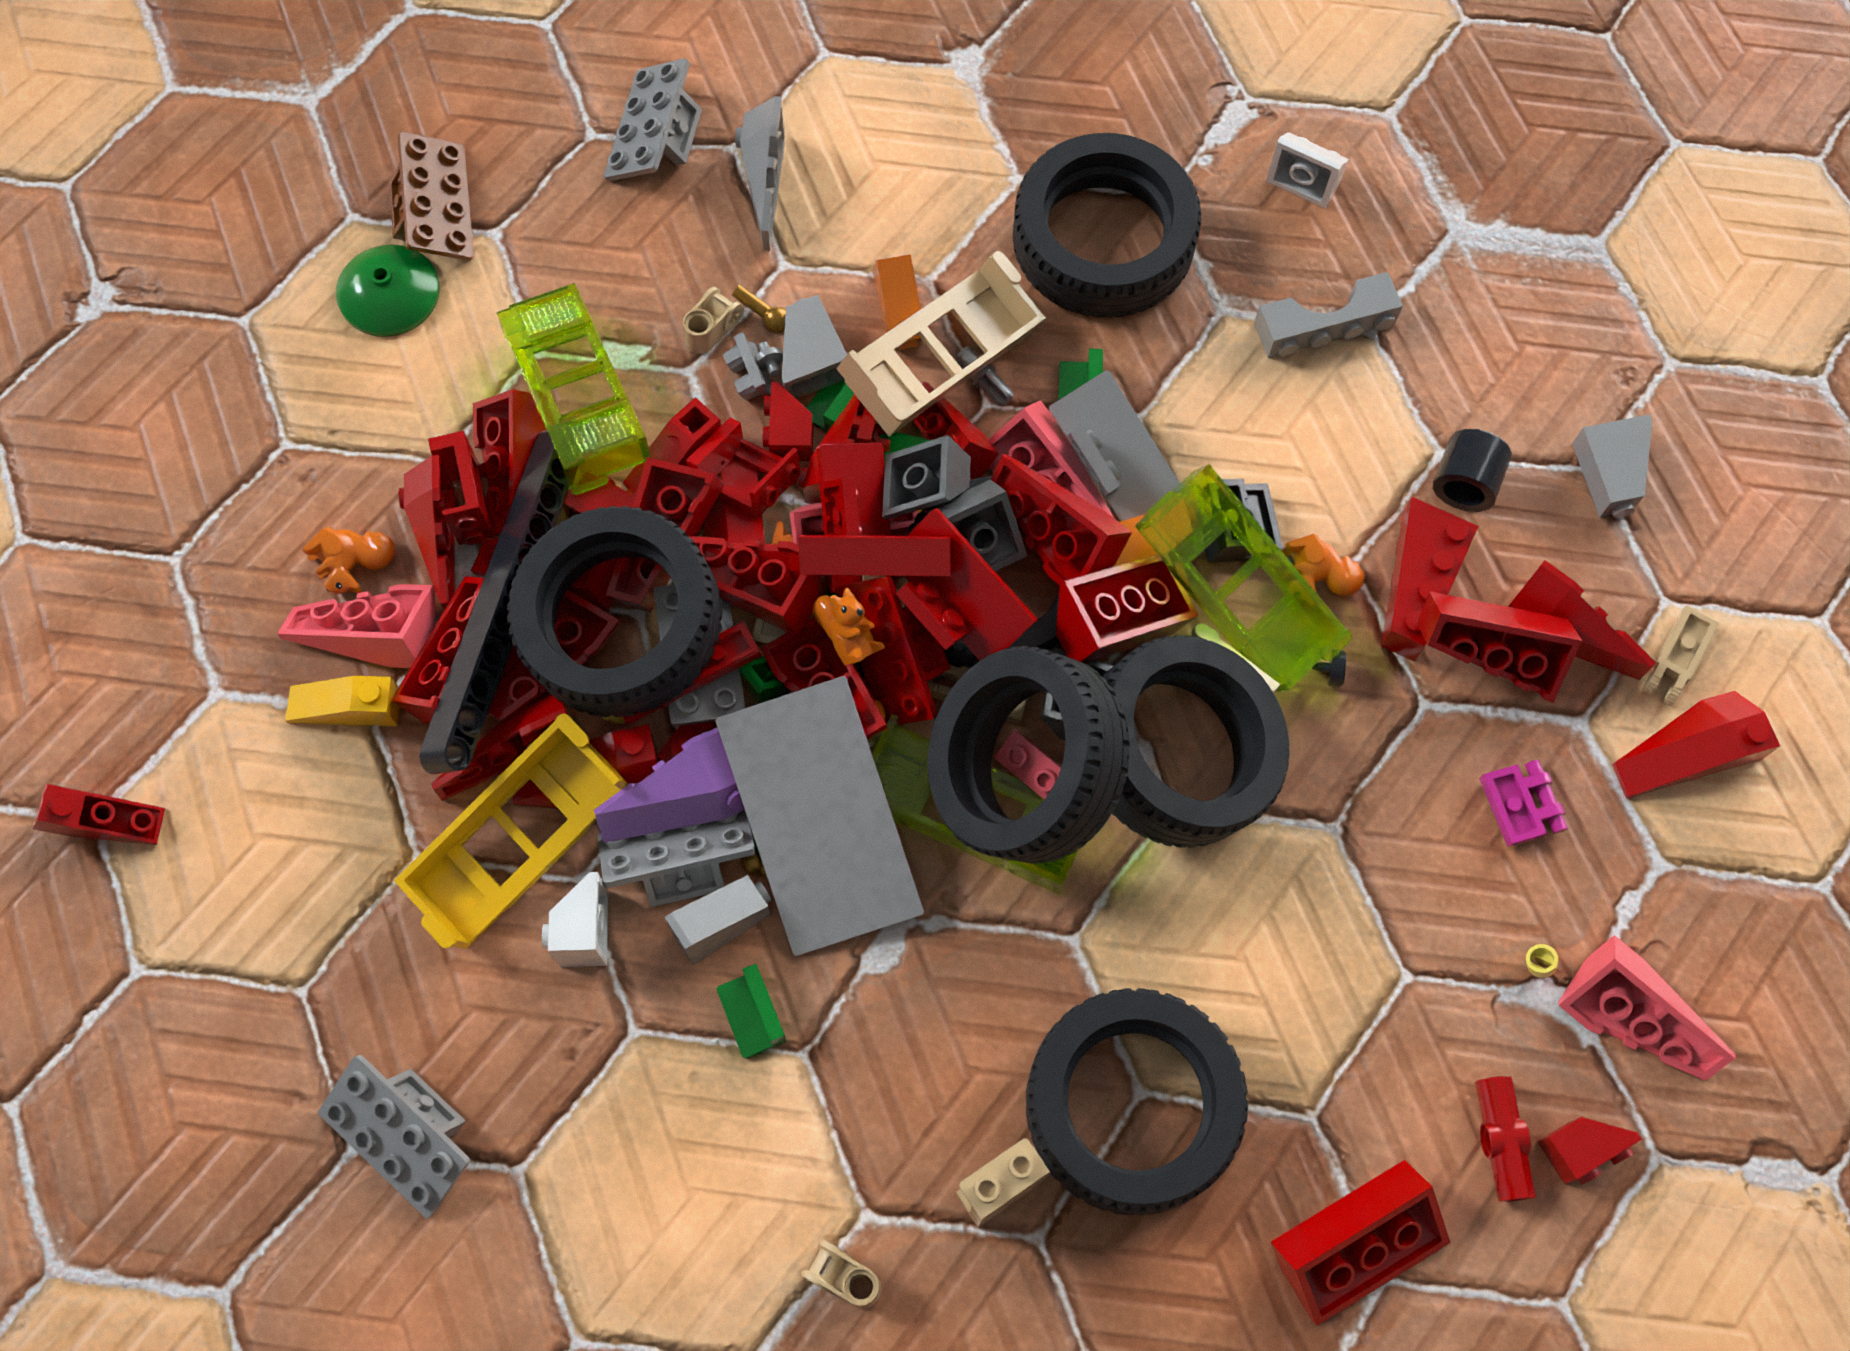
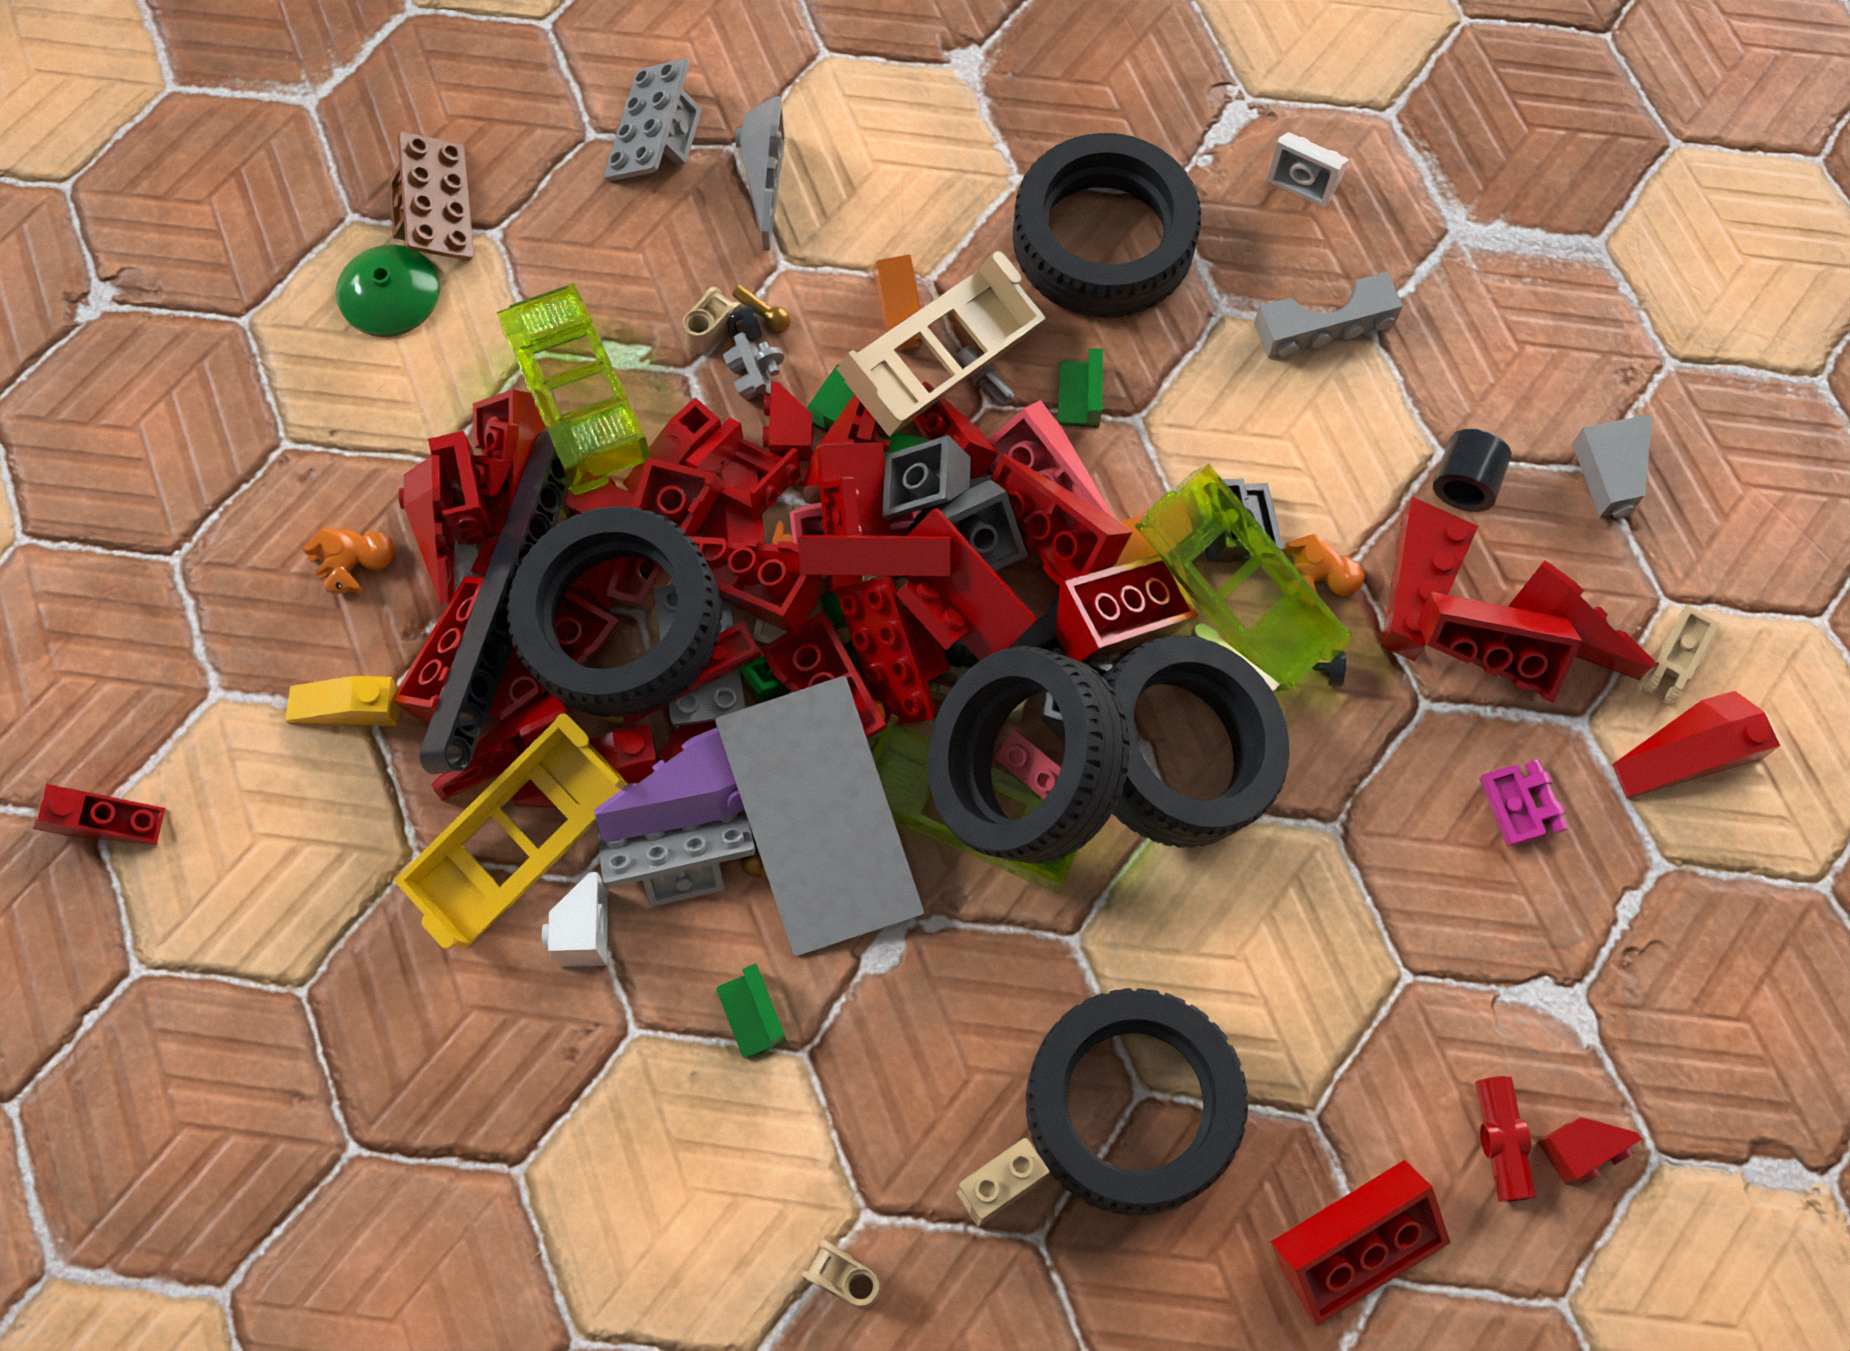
(375, 628): coral wedge -> none
(399, 1131): light grey bracket -> none
(494, 466): none -> red slope
(719, 917): light grey slope -> none
(750, 321): none -> black tile
(810, 348): light grey slope -> none
(846, 626): orange animal -> none
(1114, 446): light grey bracket -> none
(1546, 956): light yellow hinge -> none
(1631, 1002): coral wedge -> none

